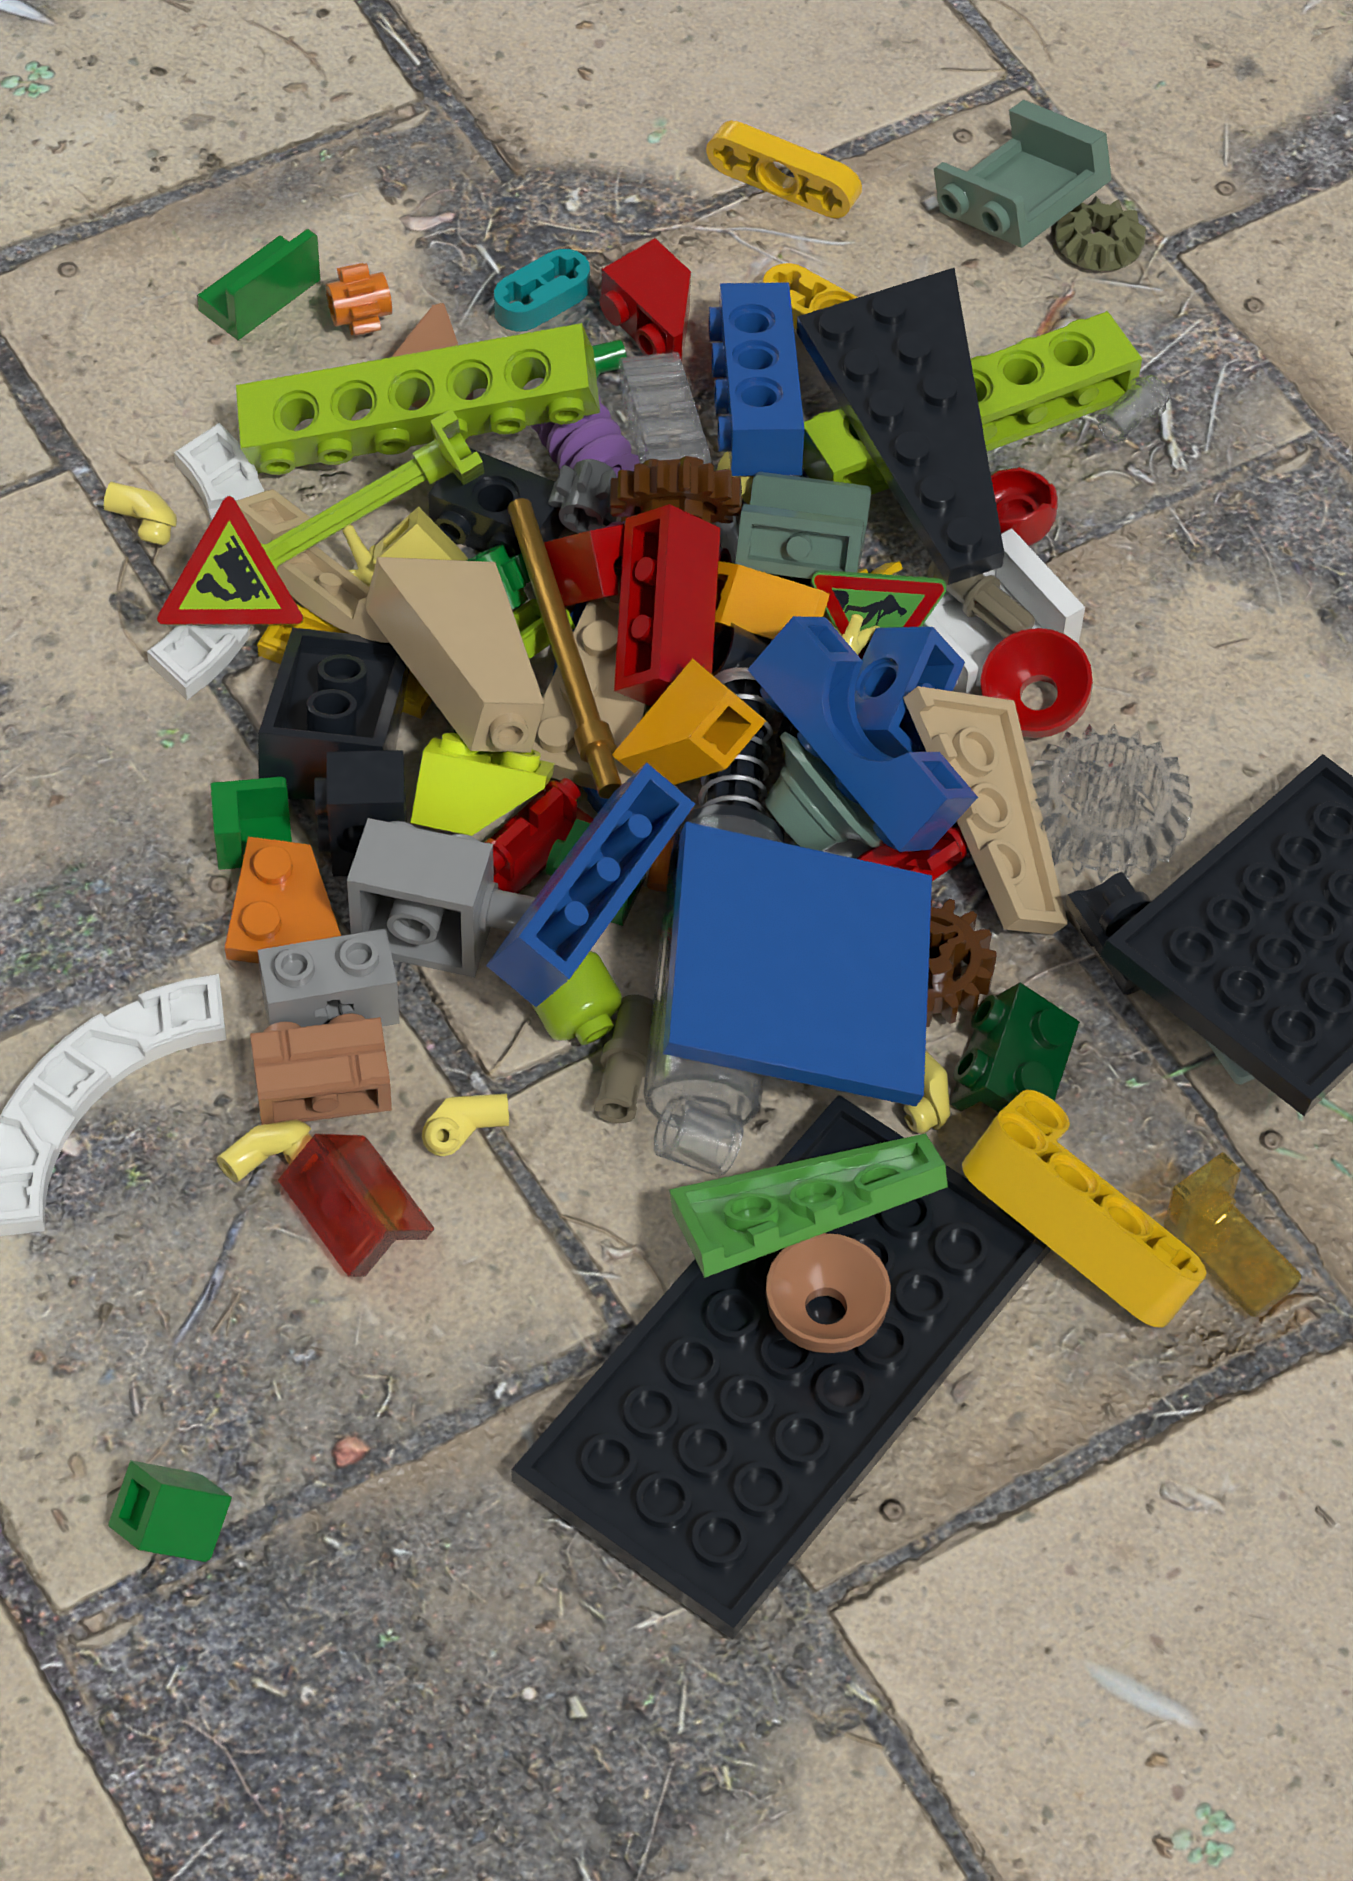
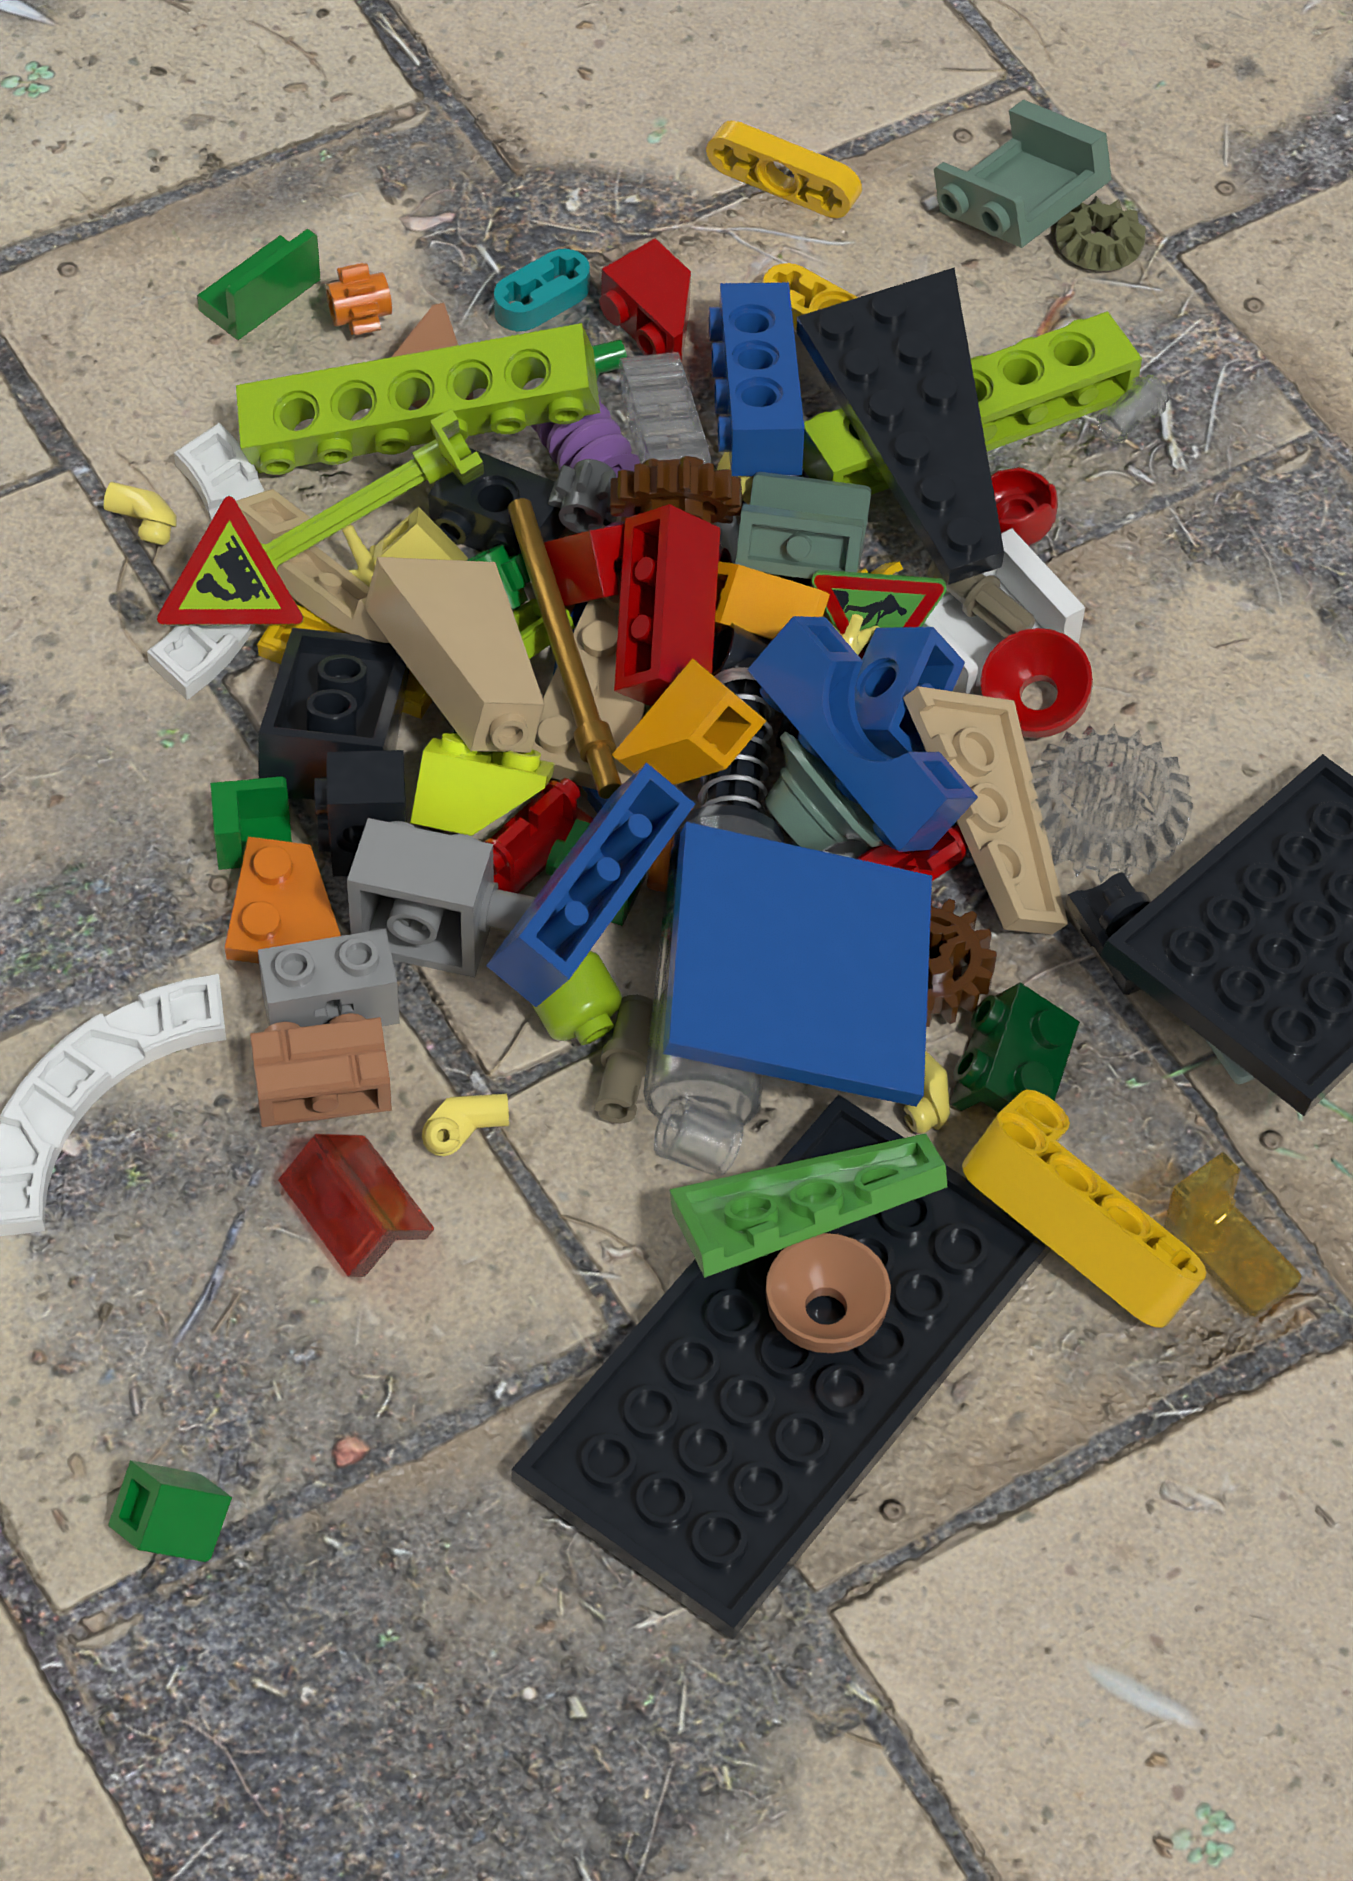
(262, 1143): light yellow arm -> none

